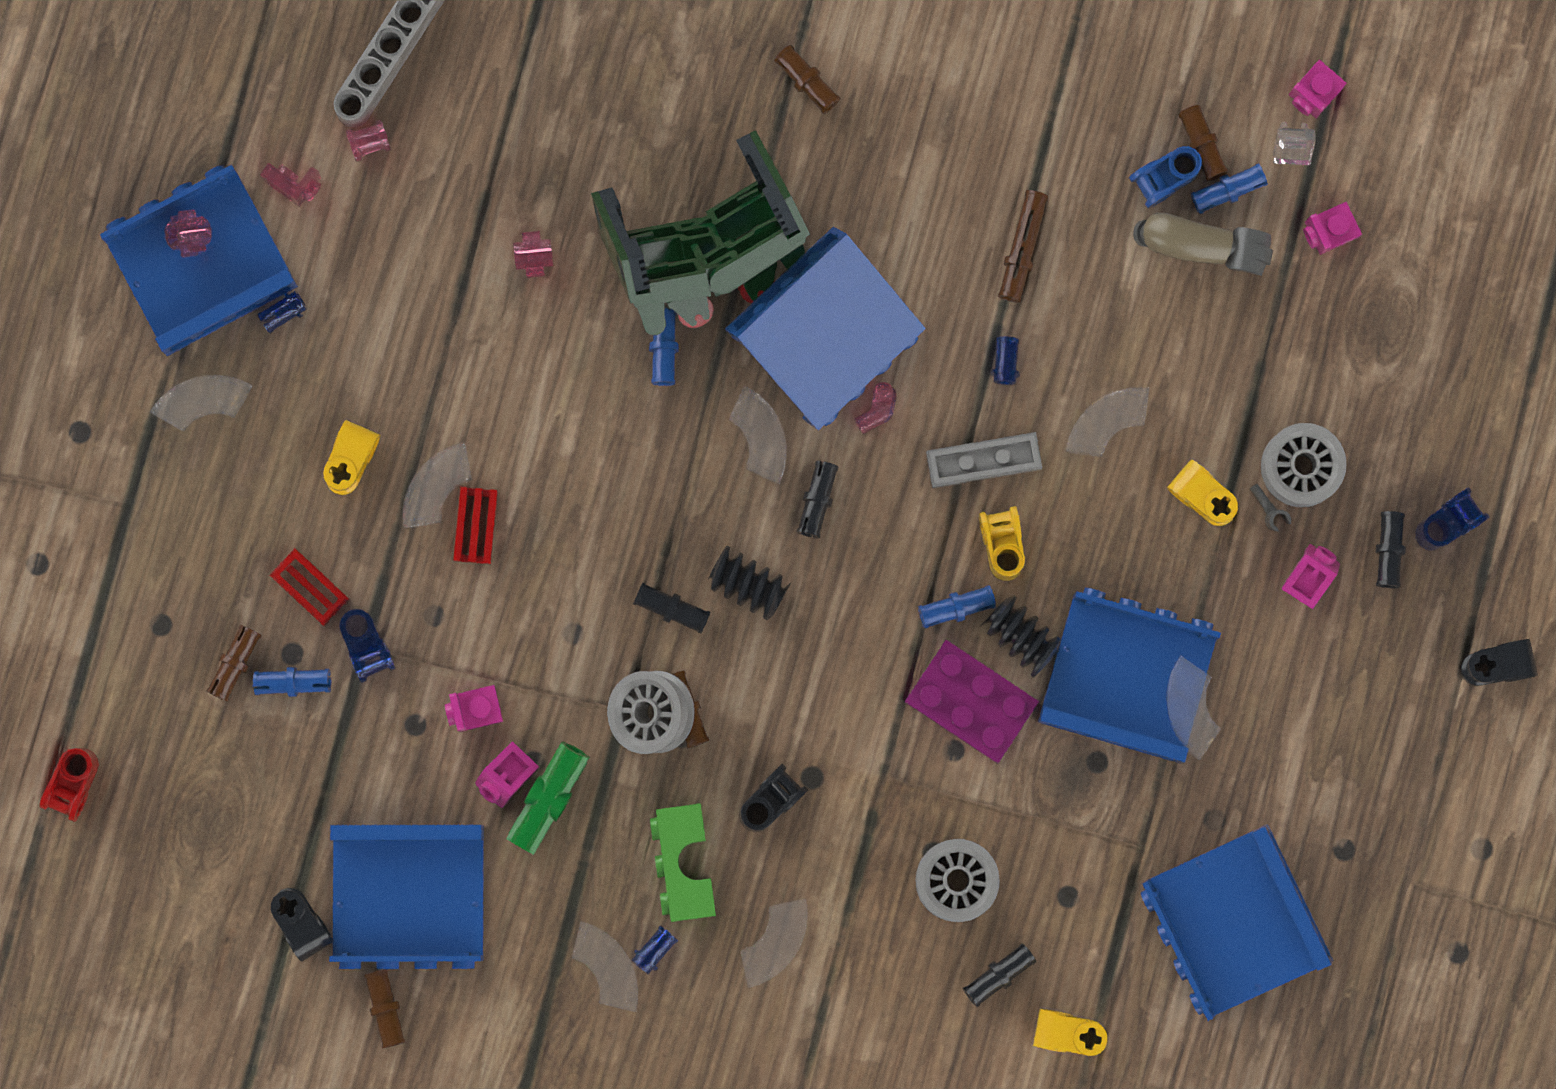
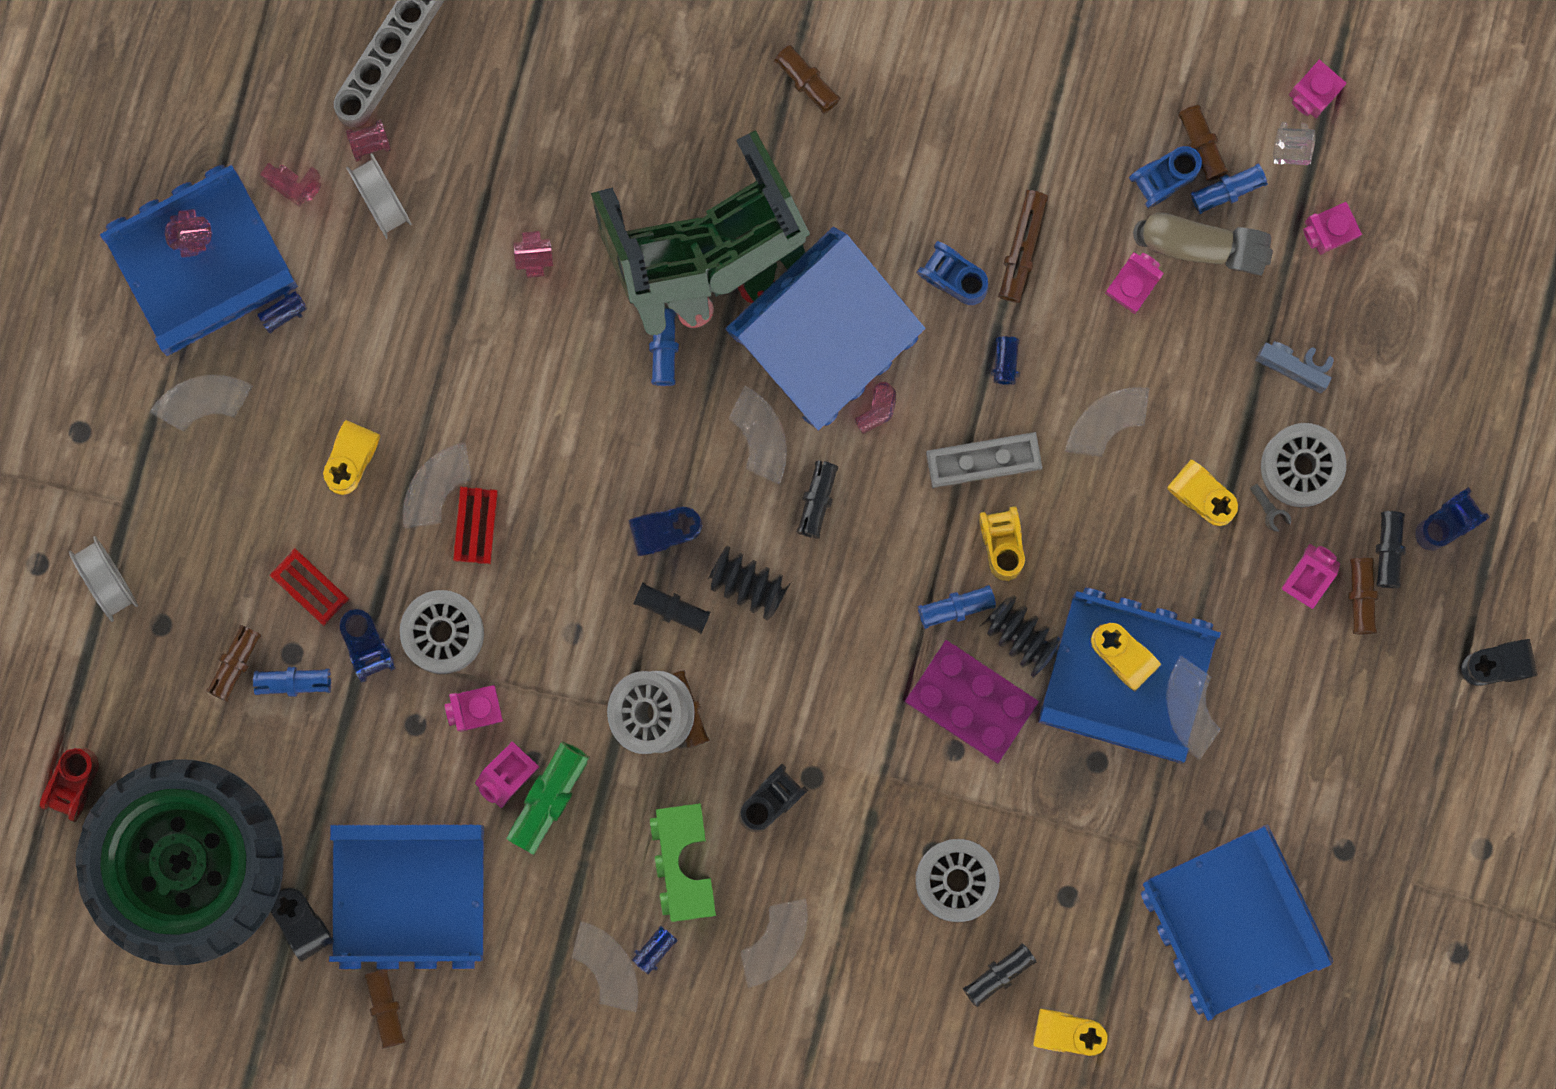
(103, 578): none -> light grey wheel
(114, 866): none -> wheel
(379, 196): none -> light grey wheel
(417, 609): none -> light grey wheel
(657, 530): none -> clear blue piece
(953, 273): none -> blue piece
(1129, 659): none -> yellow piece
(1135, 281): none -> dark pink bracket
(1280, 359): none -> sand blue plate
(1363, 596): none -> reddish brown pin

